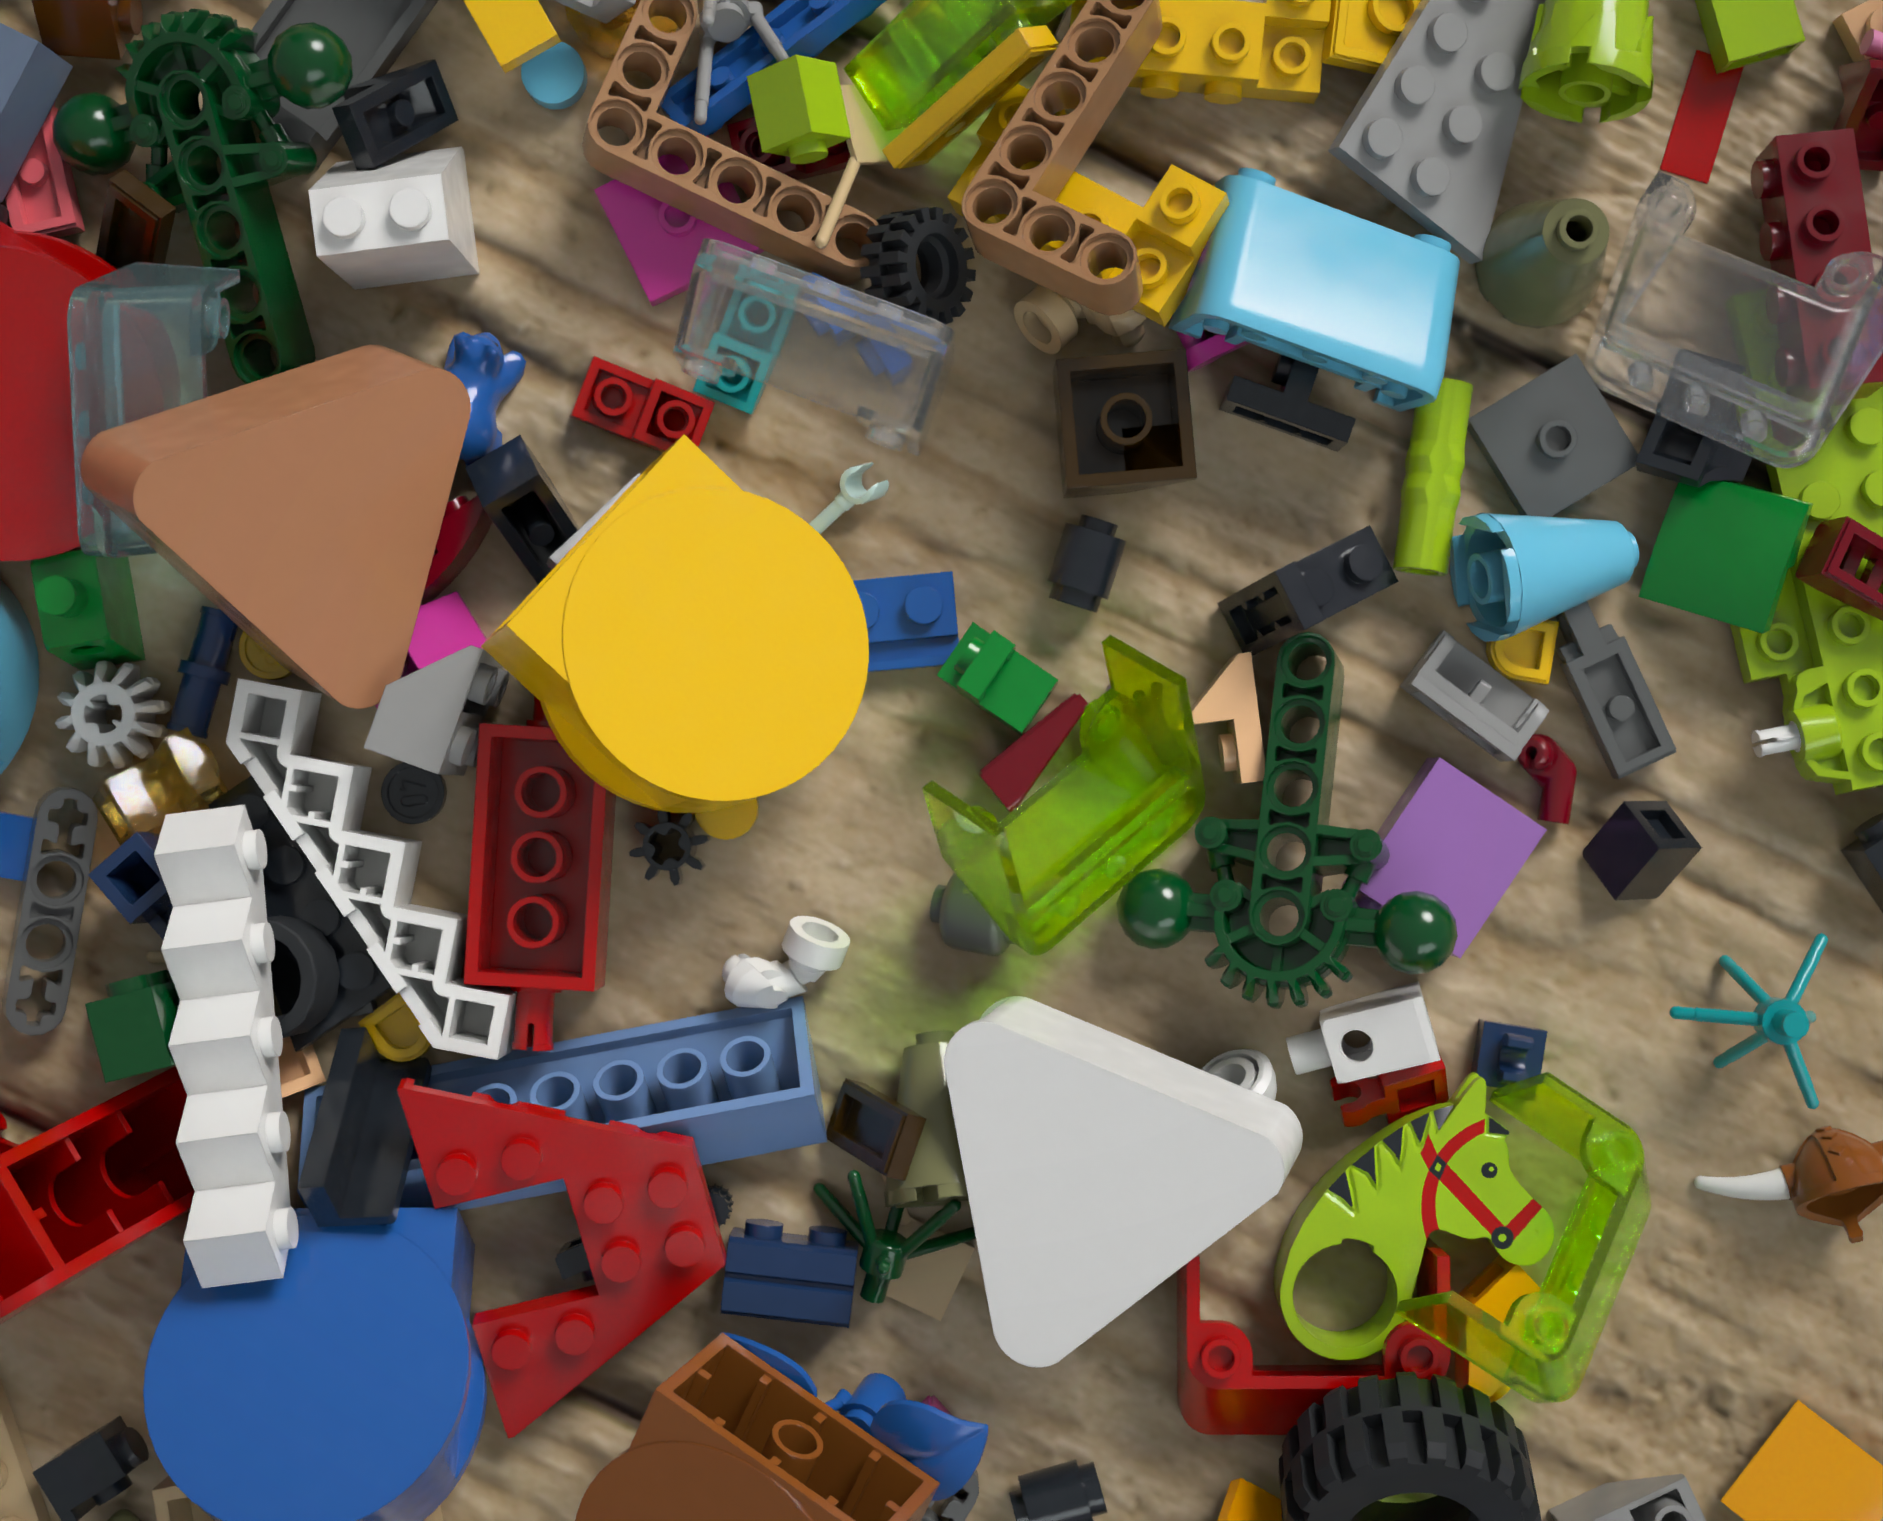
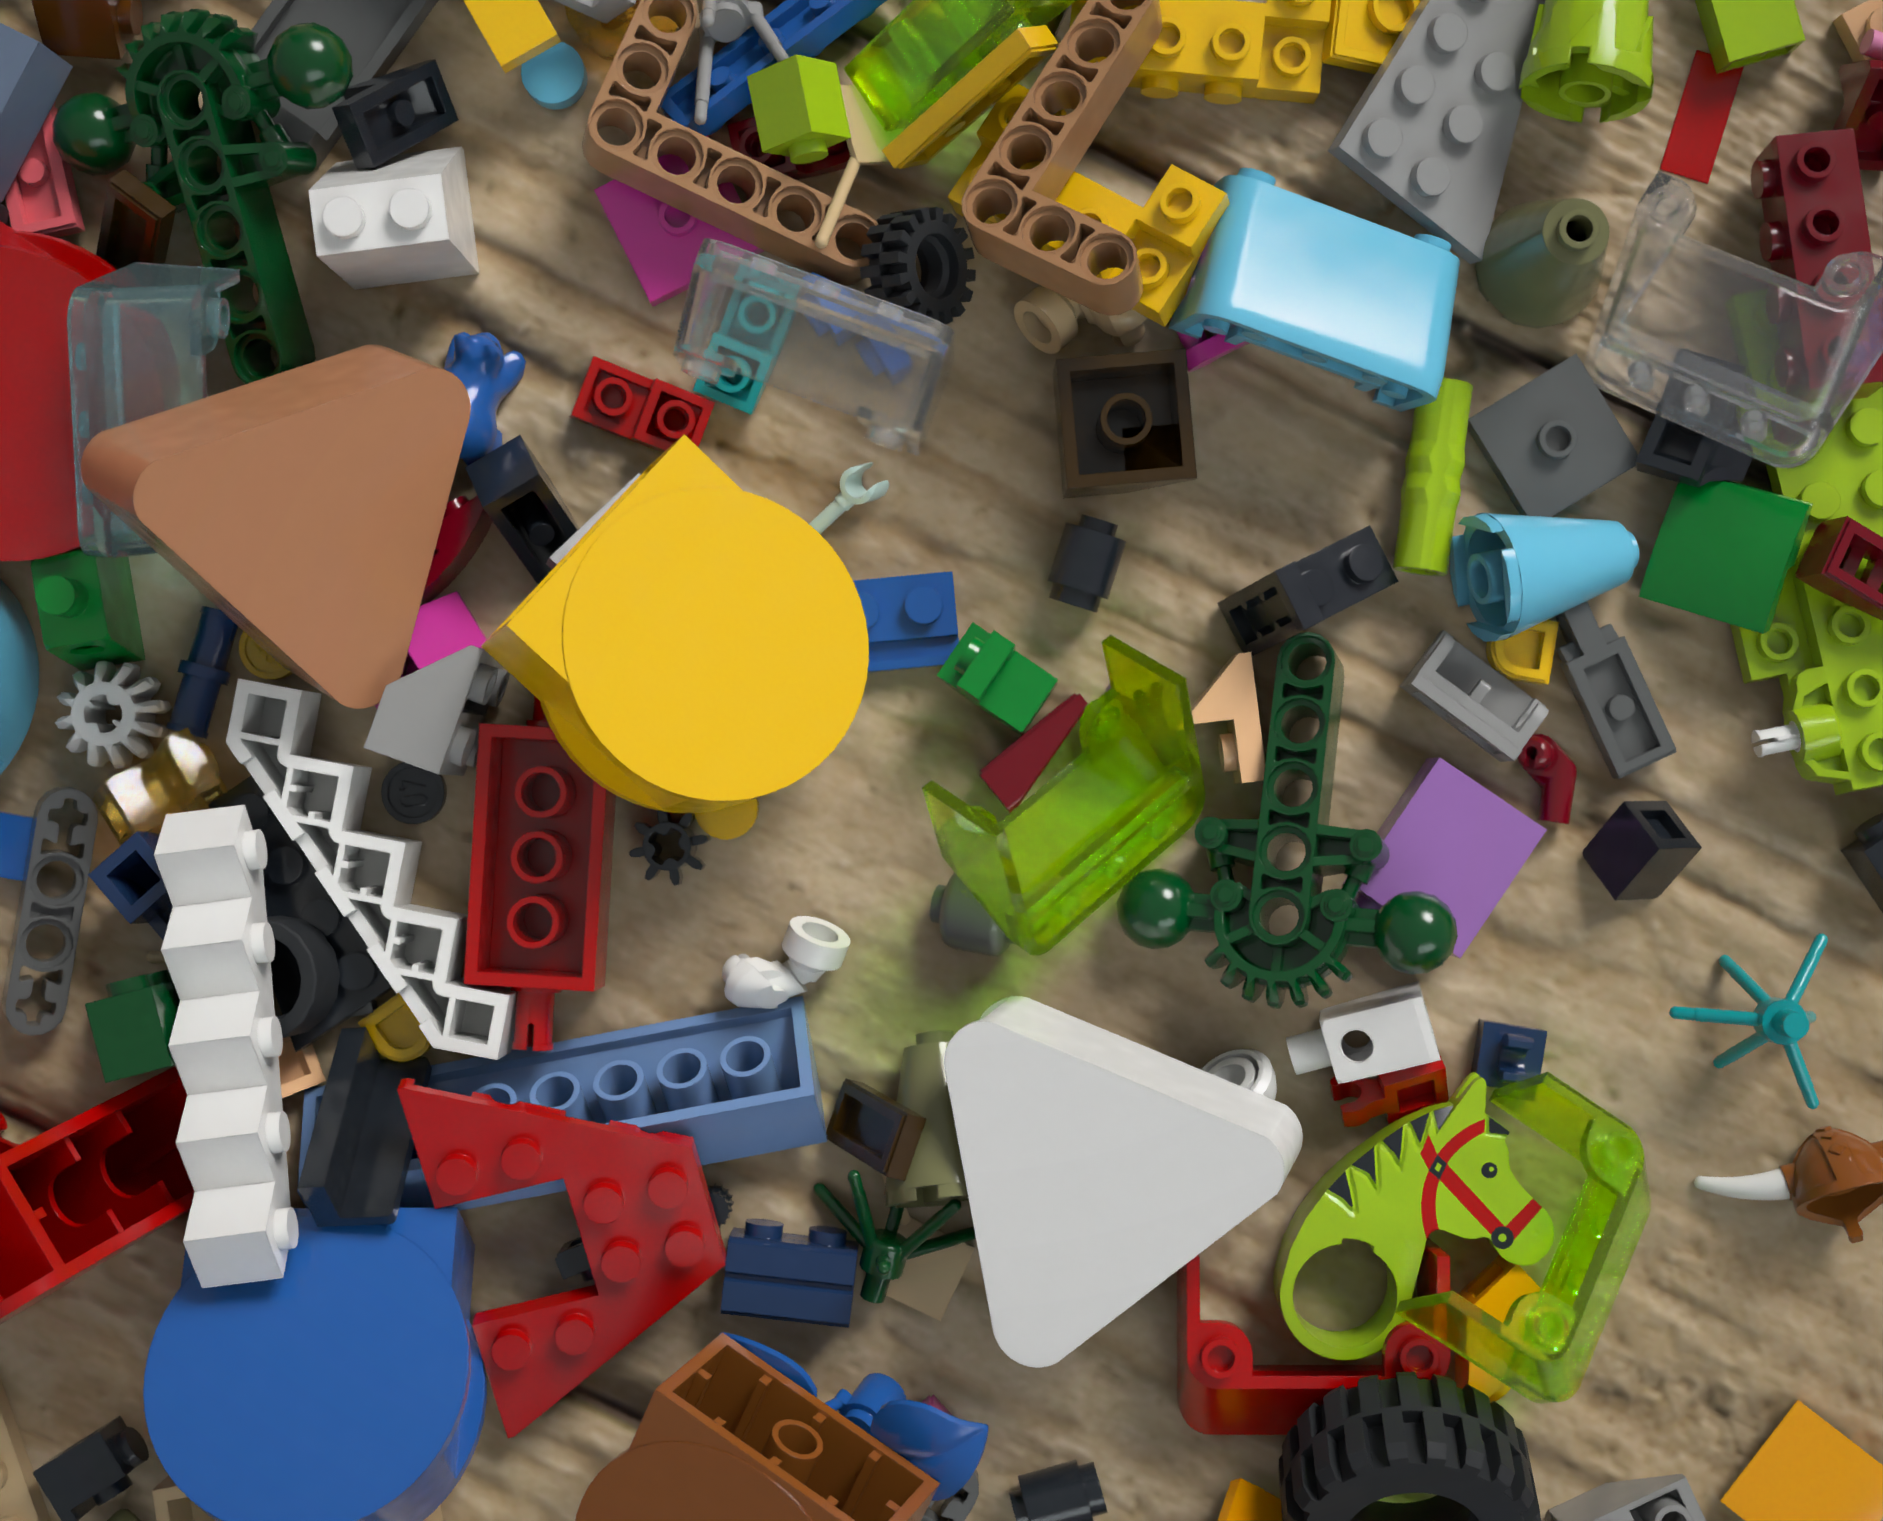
(1289, 407): black bracket -> none

